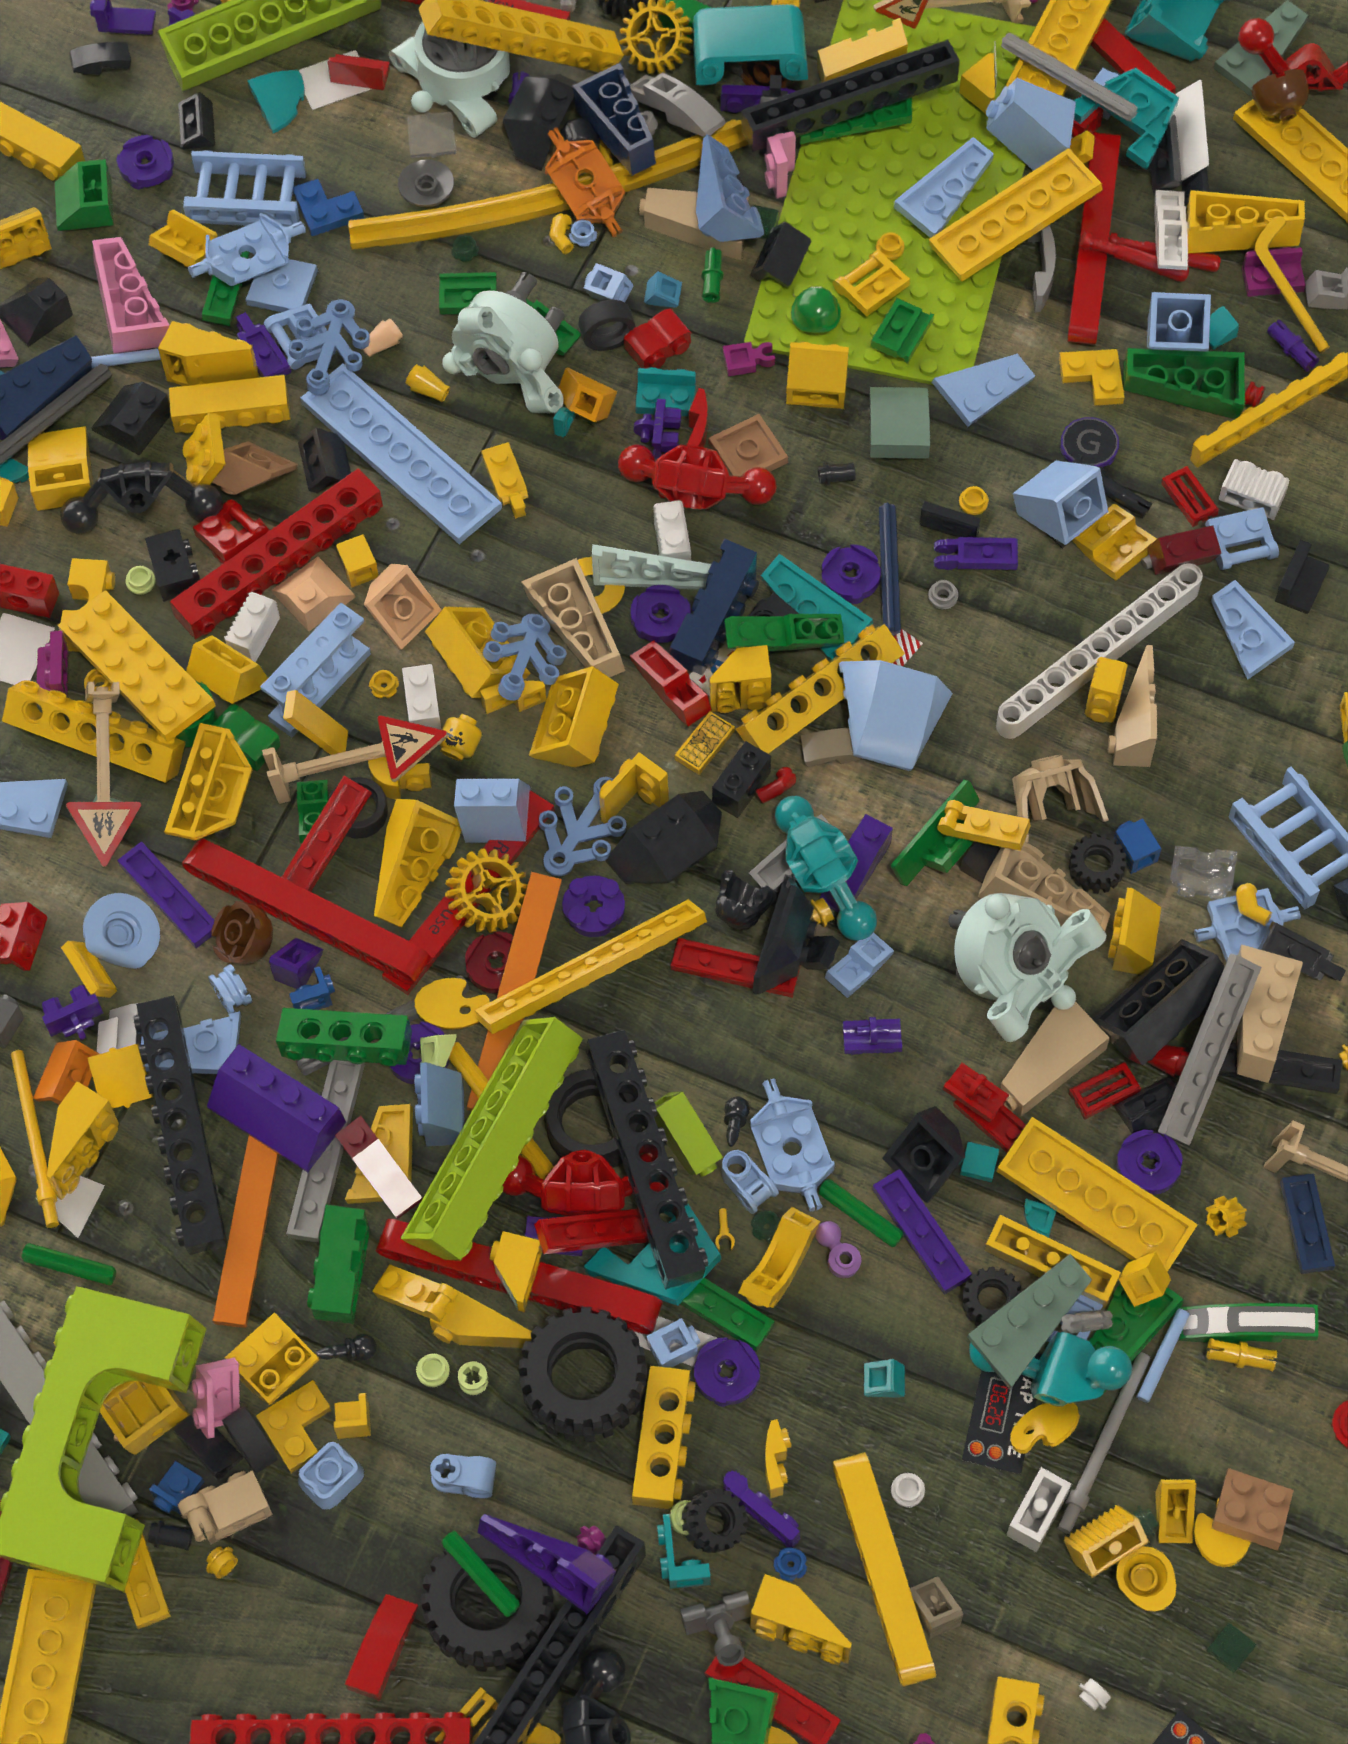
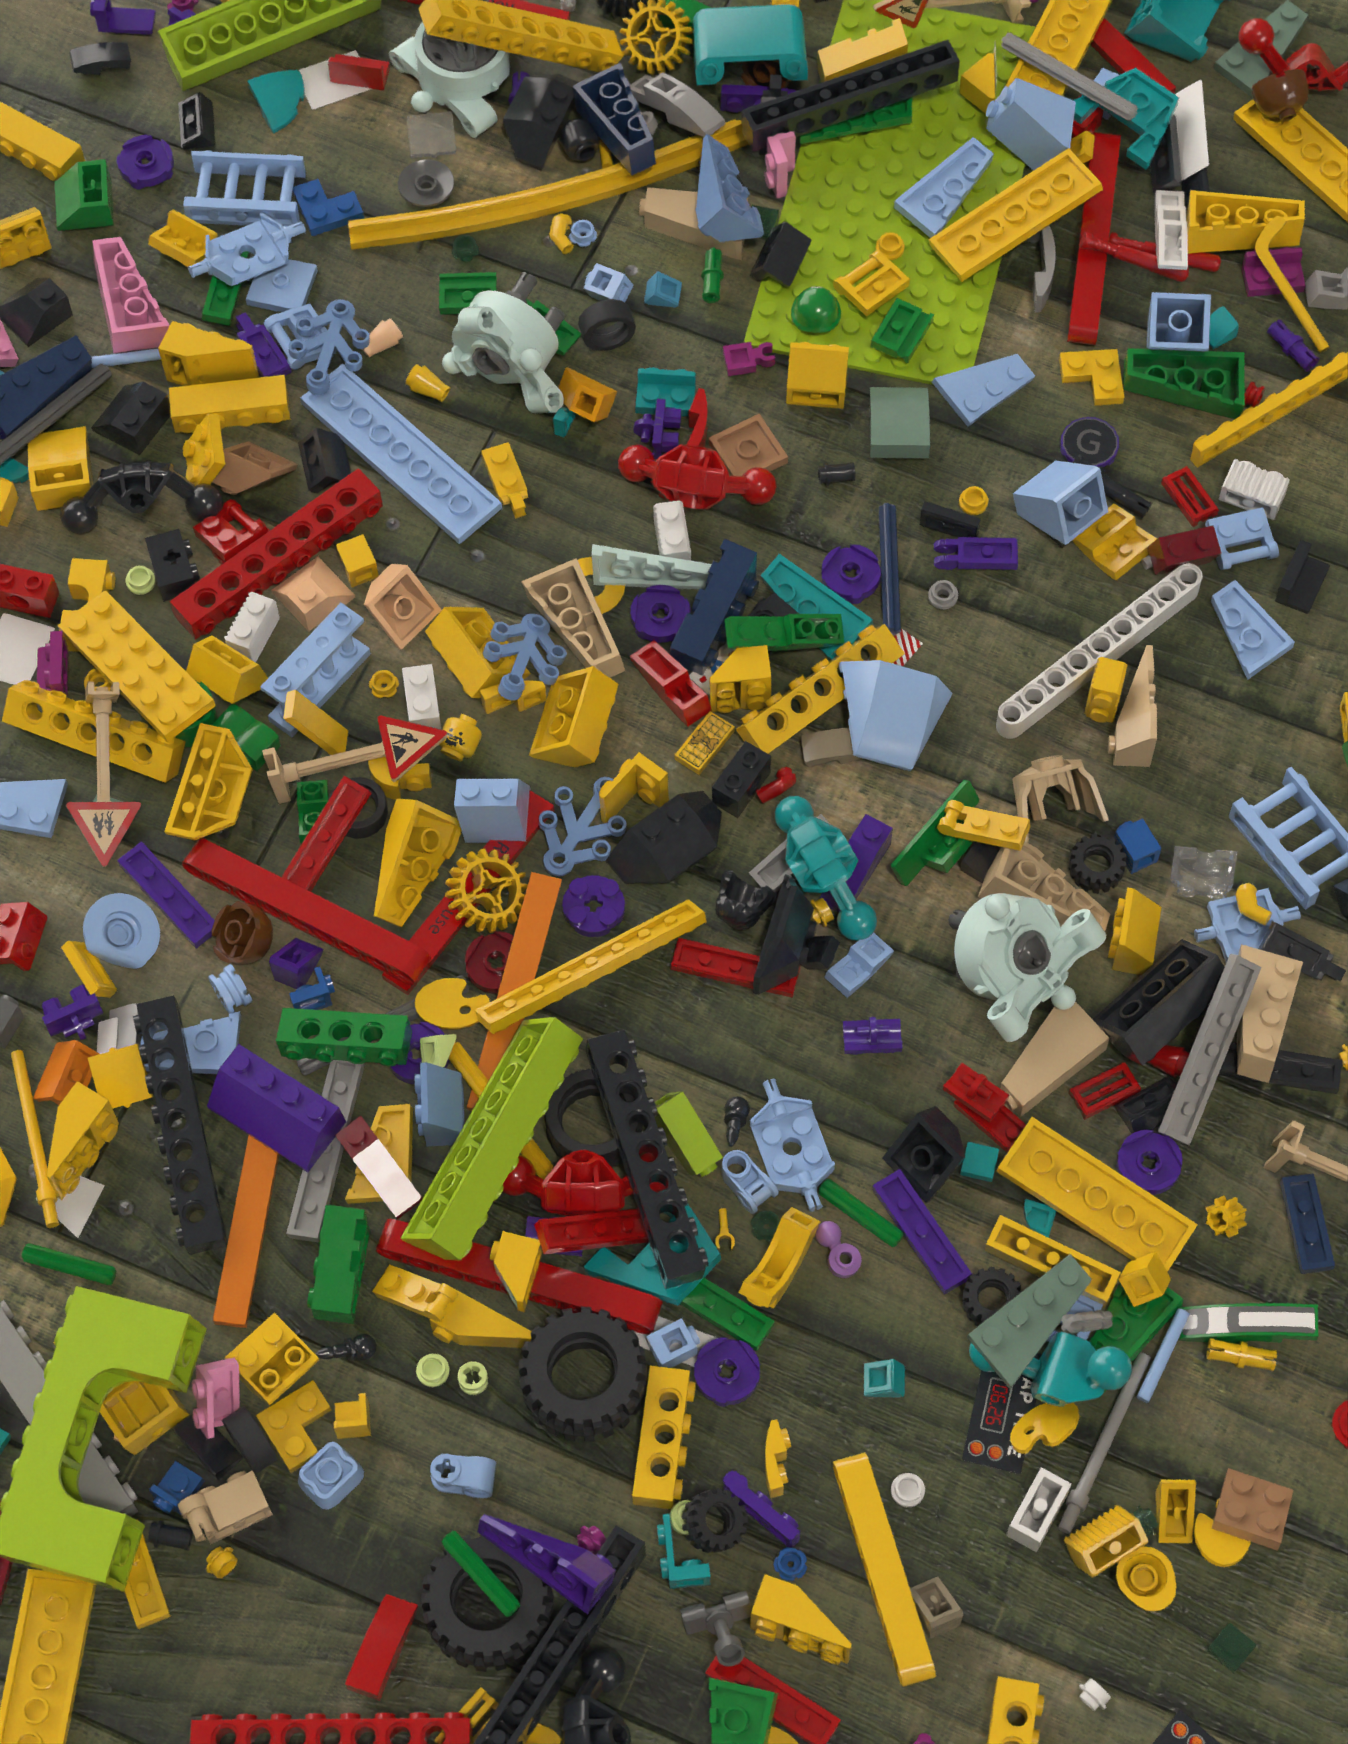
(587, 202): orange plate -> none
(657, 339): red brick -> none

